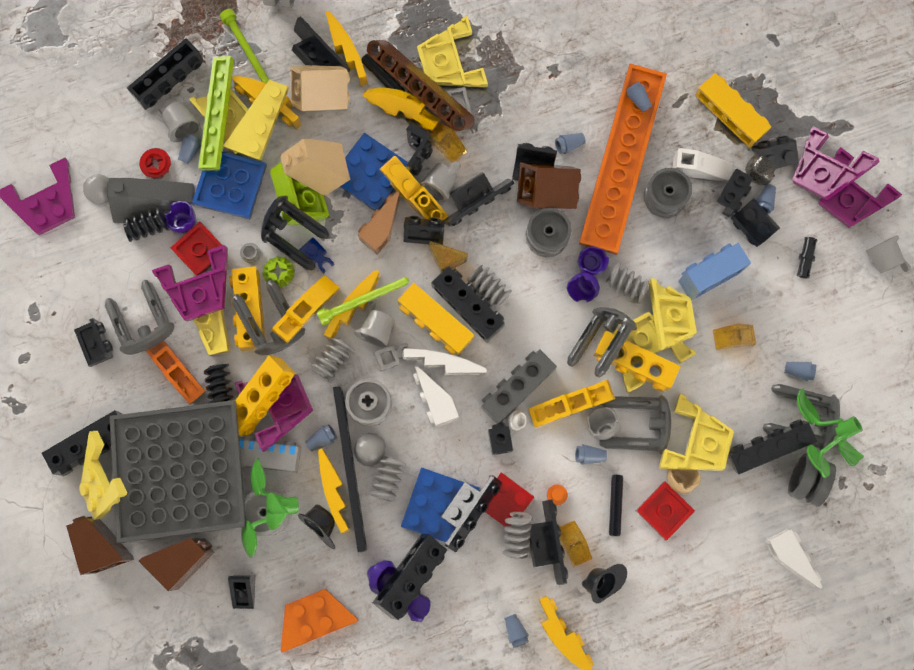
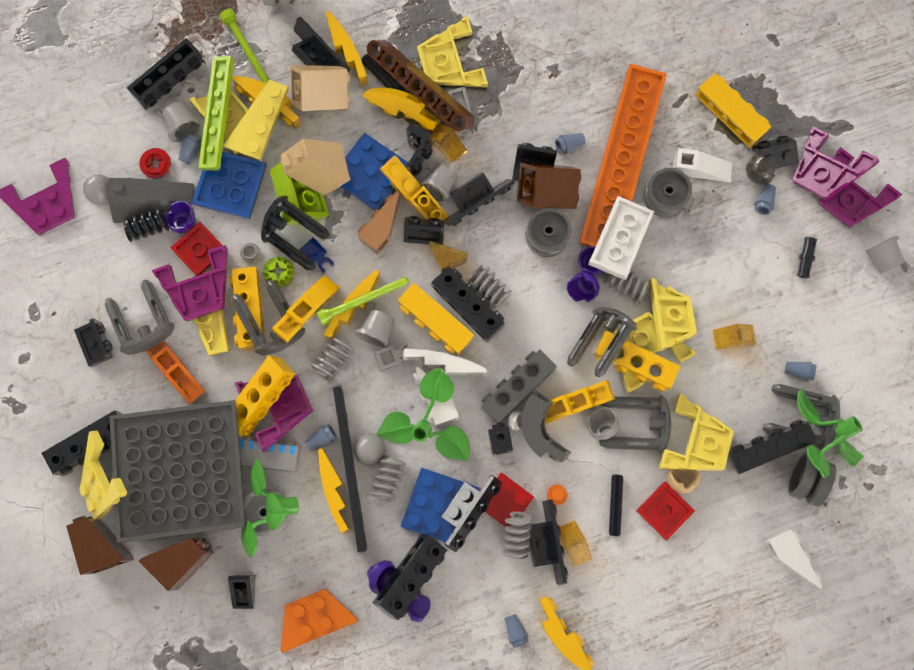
(218, 383): black piece -> none
(320, 522): black piece -> none
(362, 392): light grey wheel -> none
(397, 427): none -> bright green plant
(535, 431): none -> dark grey arch
(587, 454): sand blue cone -> none
(605, 582): black piece -> none
(621, 238): none -> white tile
(638, 95): sand blue cone -> none
(714, 270): medium blue brick -> none
(734, 191): black bracket -> none
(755, 223): black bracket -> none

